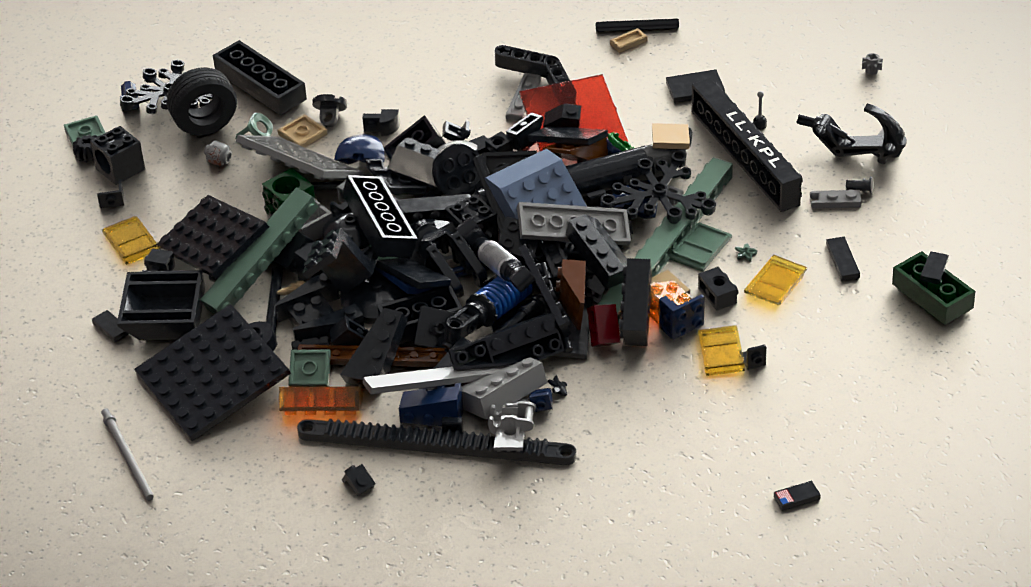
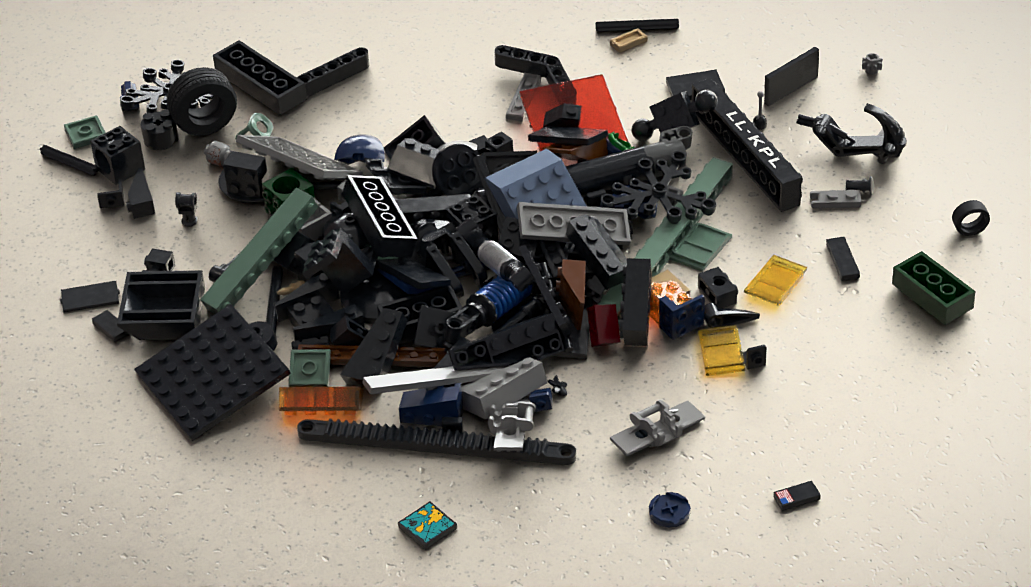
(69, 159): none -> black axle
(82, 148): black gear -> none
(89, 296): none -> black piece
(109, 420): light grey bar -> none
(130, 239): clear yellow piece -> none
(139, 197): none -> black slope
(159, 130): none -> black brick
(187, 207): none -> black connector
(212, 236): black plate -> none
(243, 177): none -> black piece
(302, 131): tan tile -> none
(329, 105): black tile -> none
(335, 70): none -> black beam
(358, 479): black bracket -> none
(385, 123): black brick -> none
(427, 525): none -> tile
(454, 132): black bracket -> none
(520, 131): black slope -> none
(651, 434): none -> light grey piece
(669, 510): none -> dark blue tile
(670, 136): tan tile -> none
(673, 113): none -> black brick
(724, 317): none -> black piece
(746, 251): sand green plant -> none
(791, 76): none -> black tile
(934, 267): black tile -> none
(965, 209): none -> black tyre

